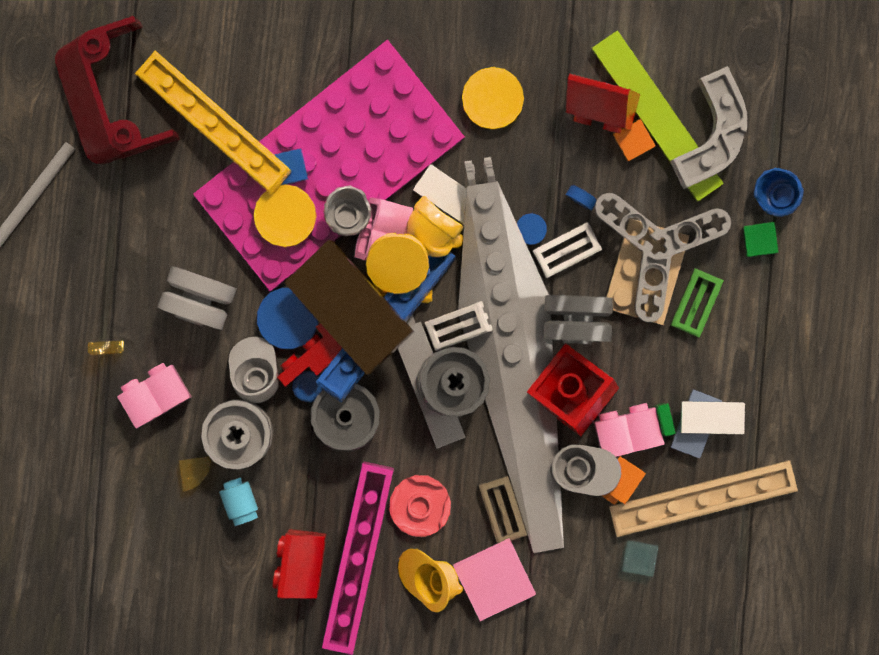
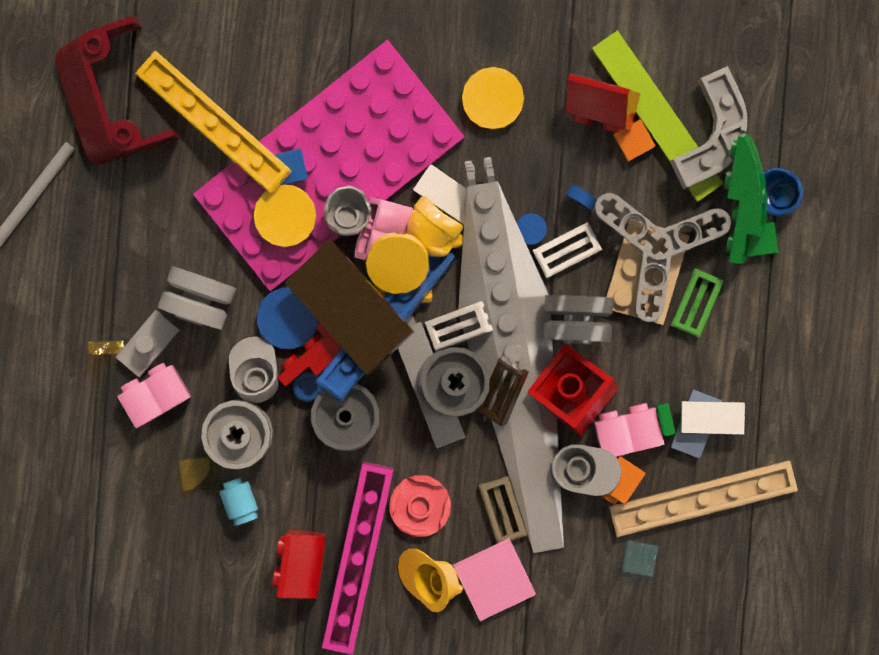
(148, 343): none -> light grey tile
(520, 377): none -> dark brown tile
(748, 185): none -> green slope

